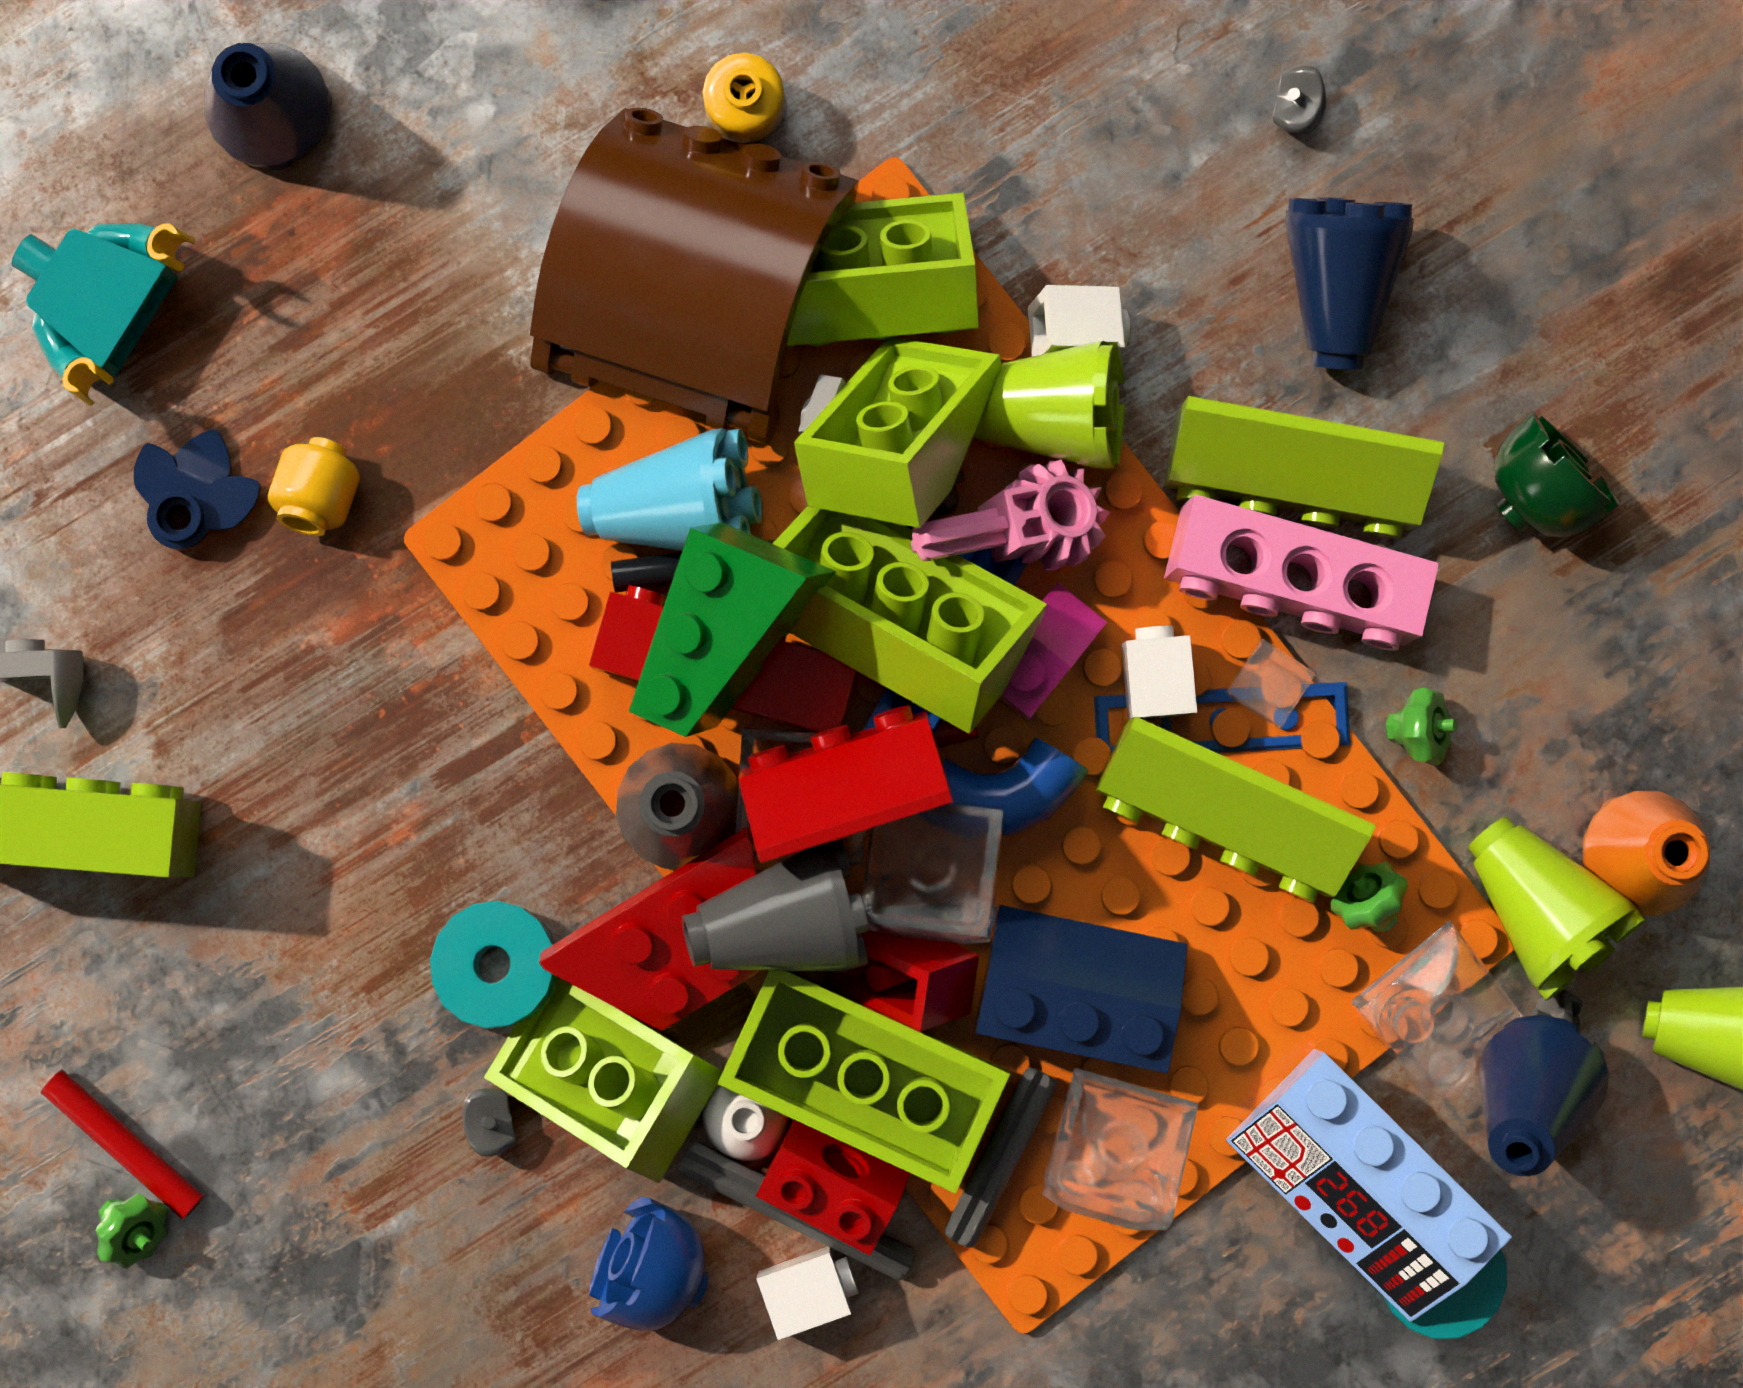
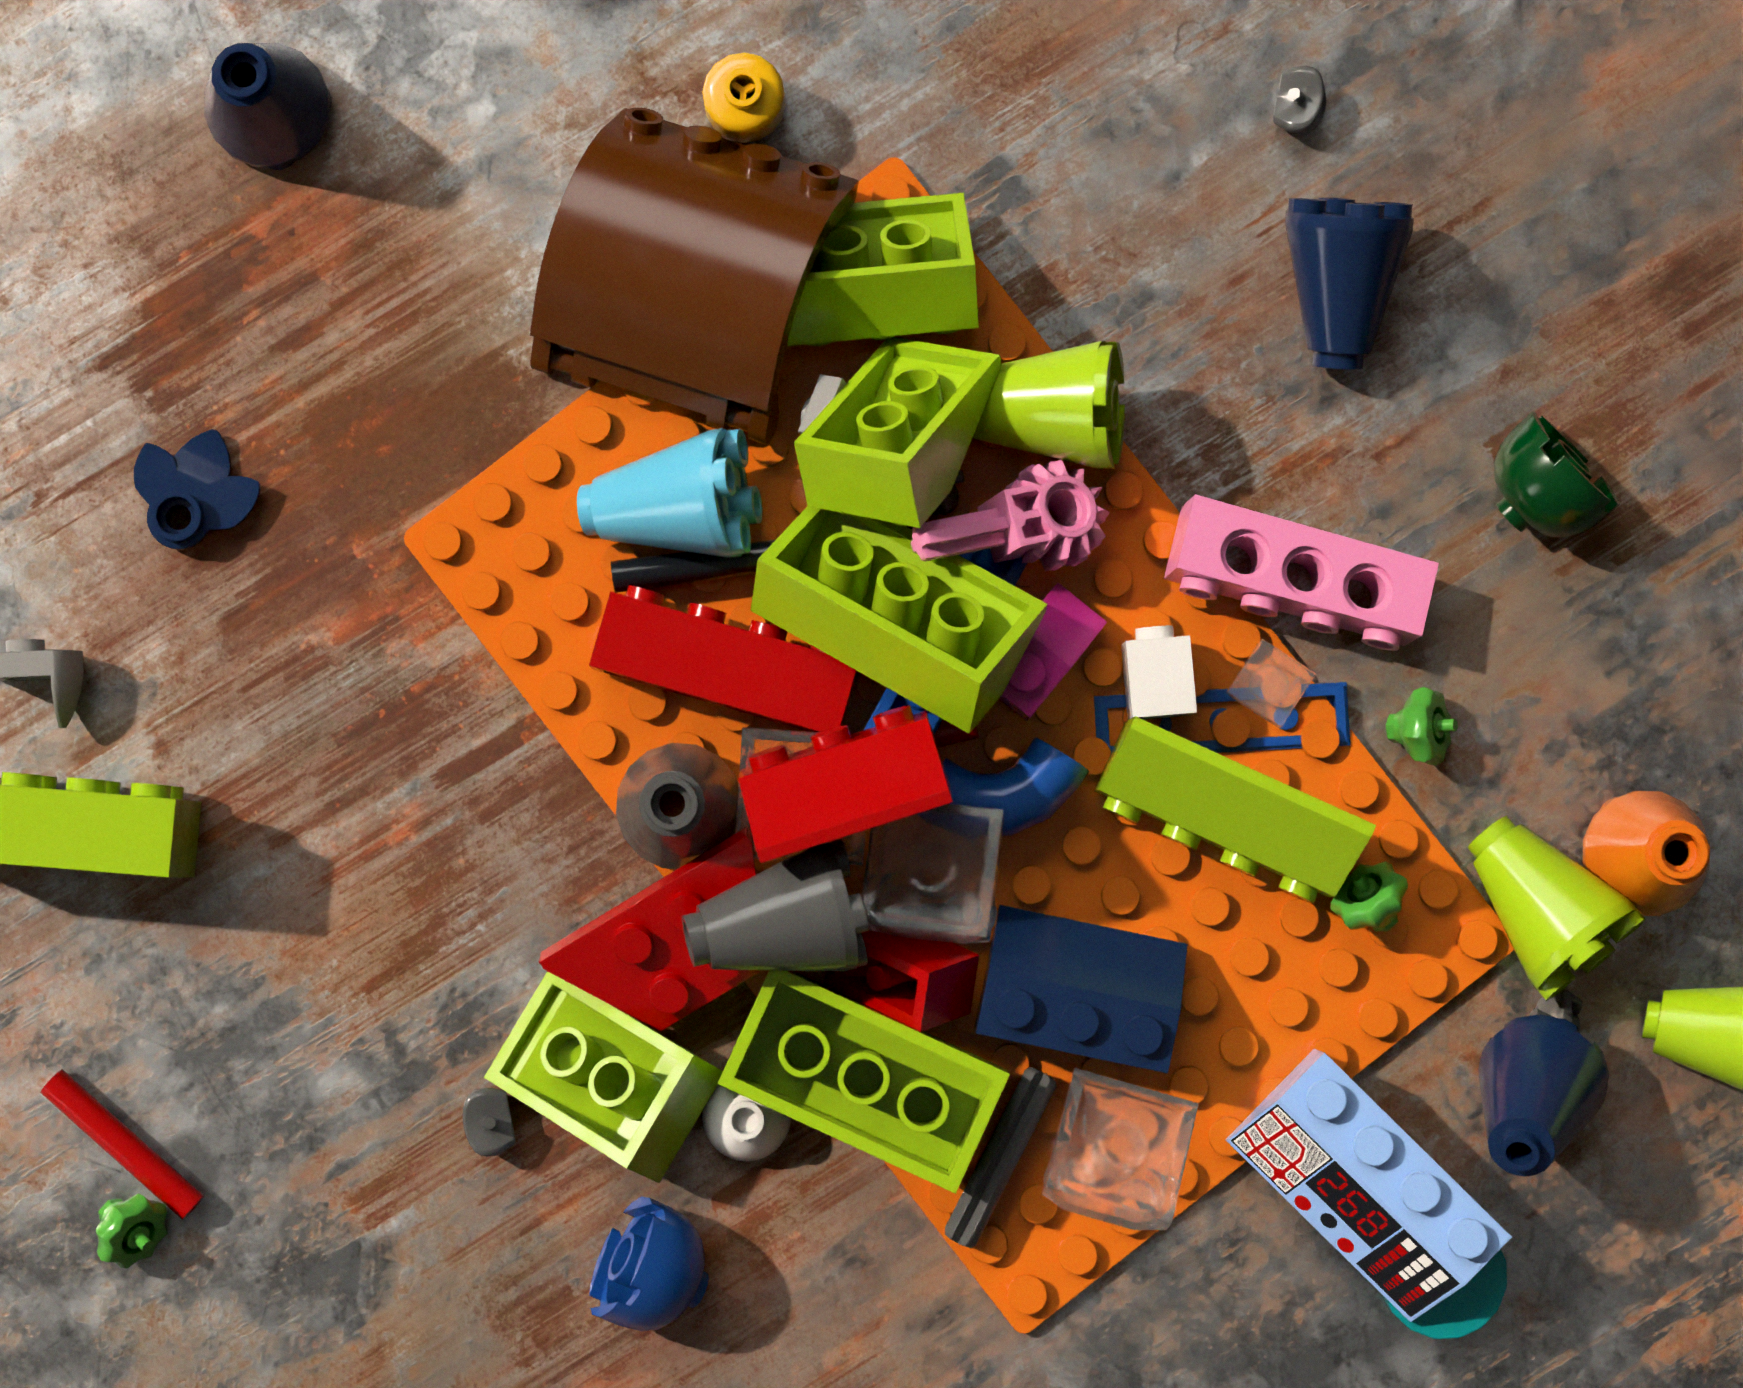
(97, 295): teal torso -> none
(313, 487): yellow head -> none
(458, 956): teal tile -> none
(719, 625): green wedge -> none
(742, 1184): dark grey axle -> none
(807, 1291): white brick -> none
(833, 1186): red brick -> none
(1075, 317): white brick -> none
(1302, 466): lime slope -> none
(1437, 1012): clear slope -> none

